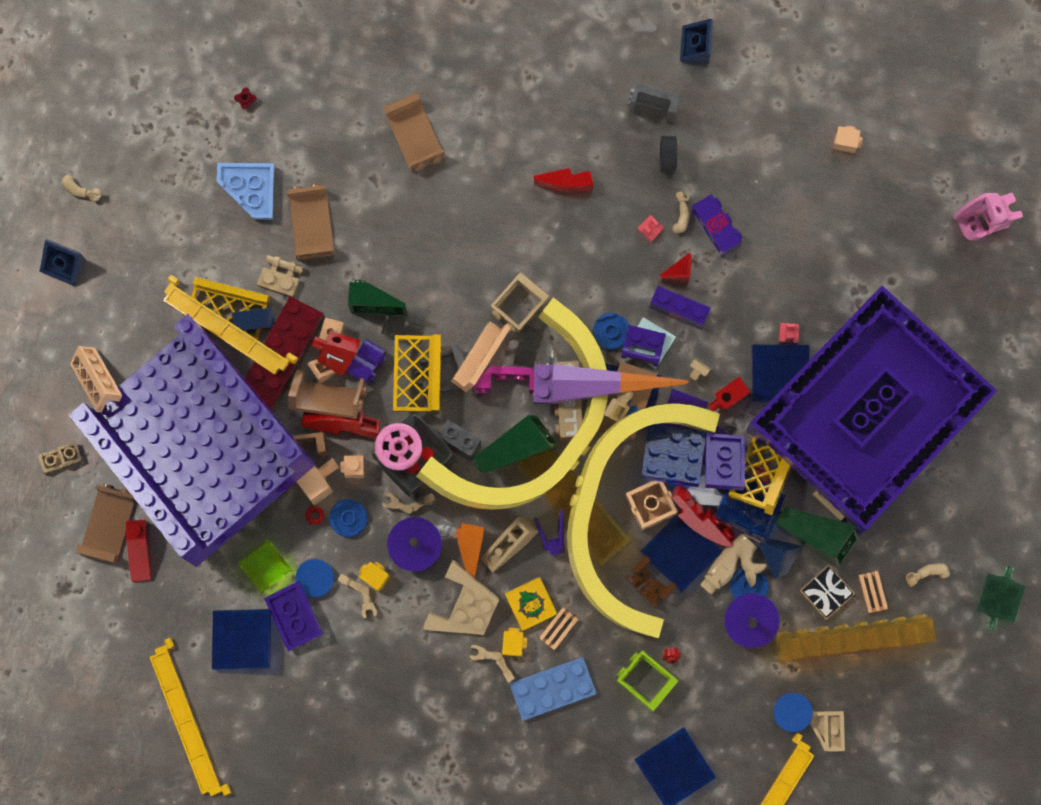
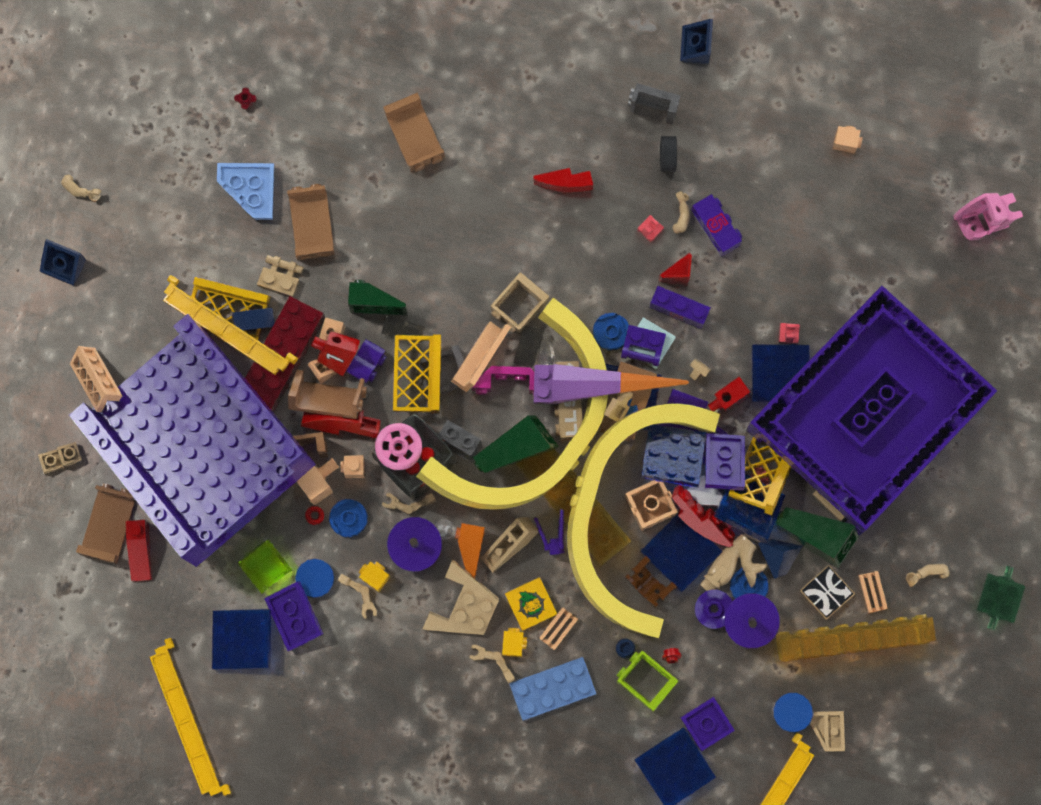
(625, 648): none -> dark blue plate
(703, 608): none -> dark purple dish
(707, 724): none -> dark purple plate

